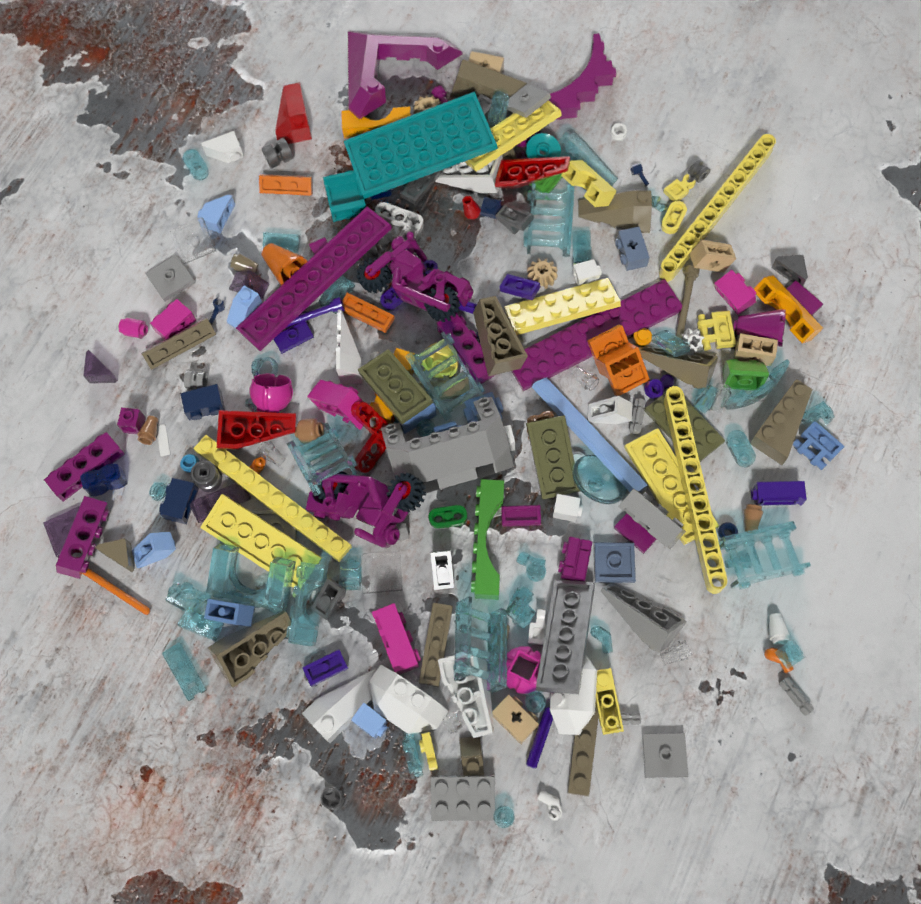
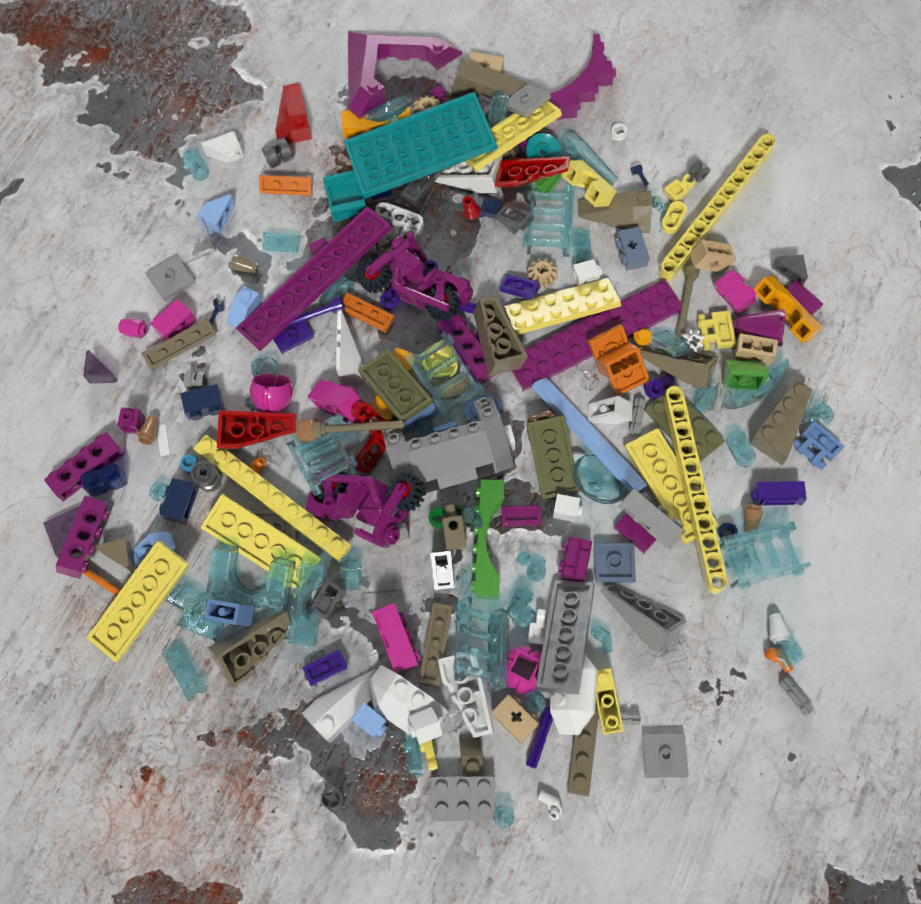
(138, 601): none -> light yellow plate
(202, 506): clear purple plate -> none
(250, 280): clear purple slope -> none
(282, 262): orange cone -> none
(321, 429): none -> dark tan piece
(389, 110): none -> clear light blue dish
(424, 726): none -> white brick
(453, 538): none -> dark tan torso
(471, 516): none -> clear light blue plate

